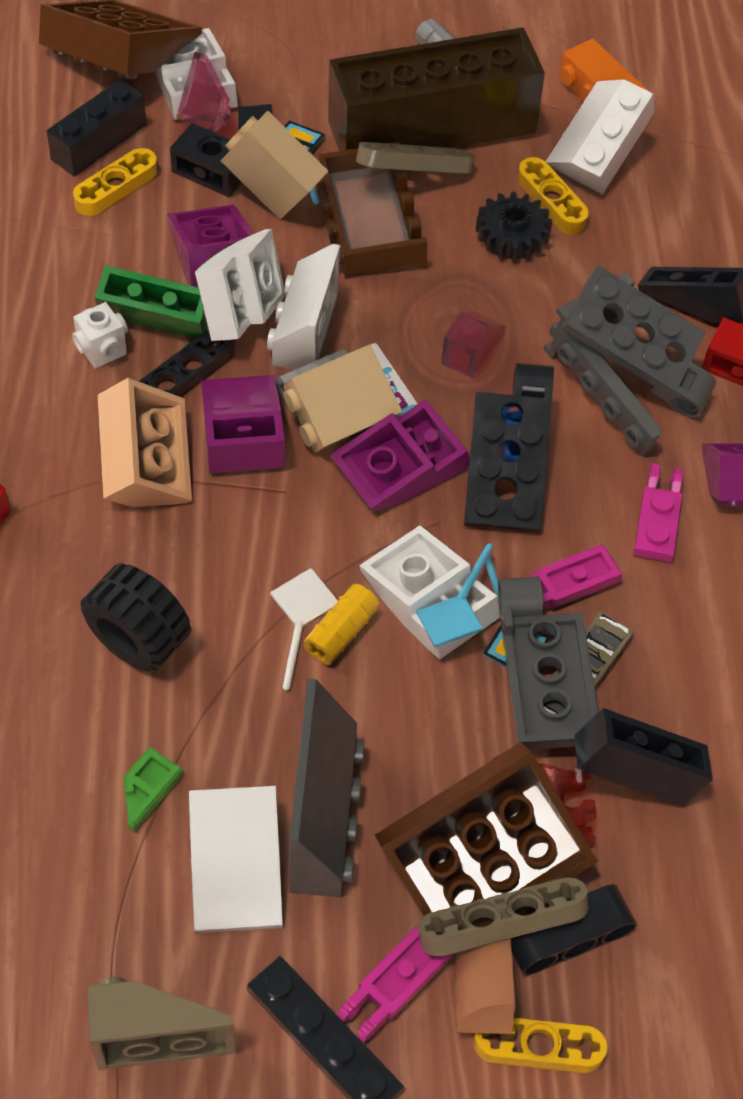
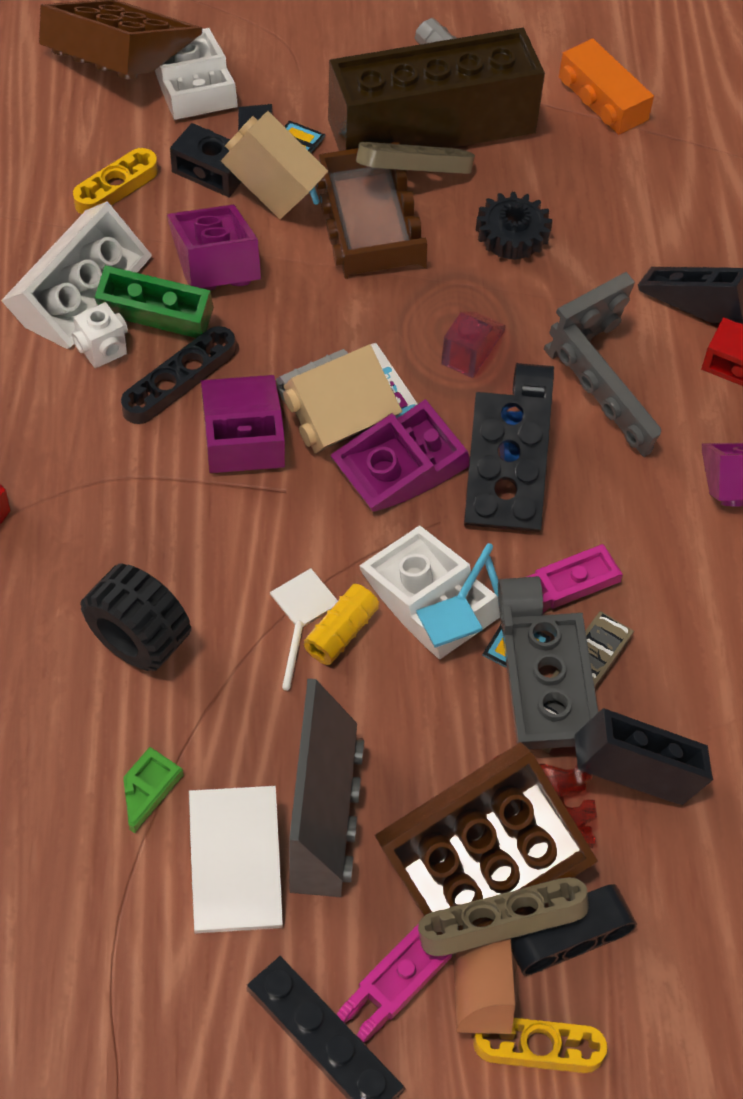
(70, 273): none -> white slope
(96, 127): black brick -> none
(143, 446): light nougat slope -> none
(150, 1026): dark tan slope -> none
(203, 96): clear pink slope -> none
(241, 286): white slope -> none
(306, 311): white slope -> none
(550, 182): yellow beam -> none
(602, 133): white slope -> none
(659, 517): dark pink hinge -> none
(681, 383): dark grey hinge -> none

